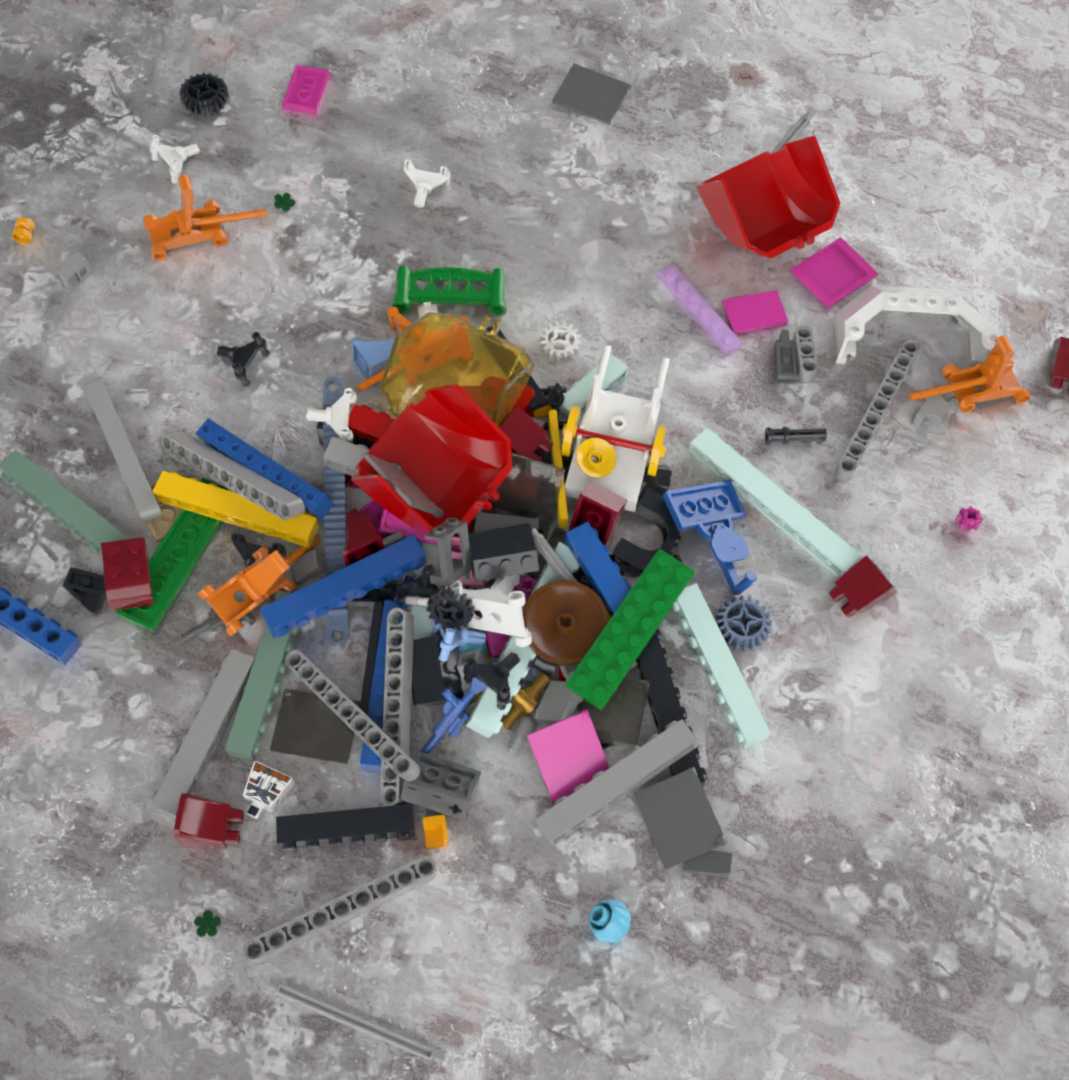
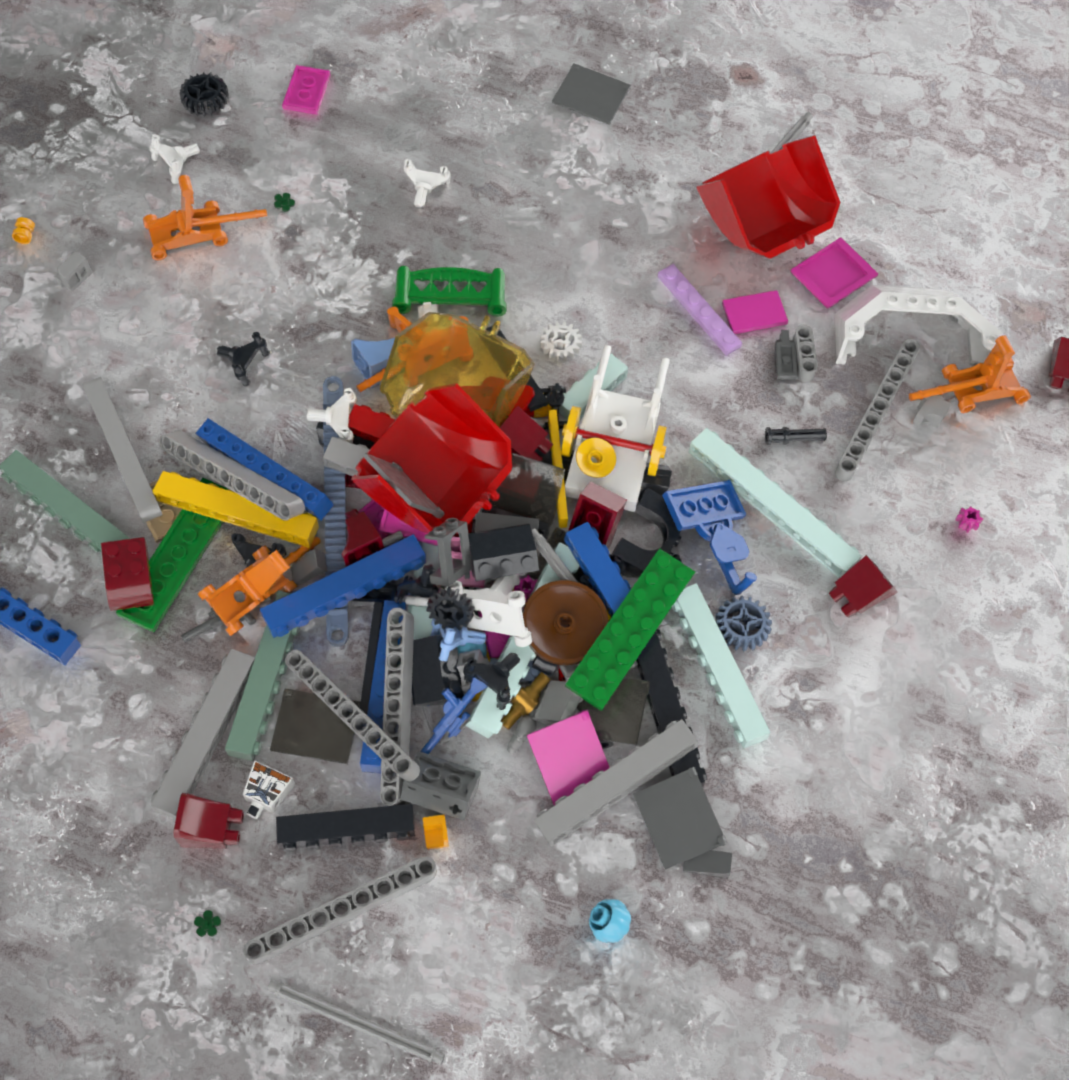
(86, 588): black wing -> none

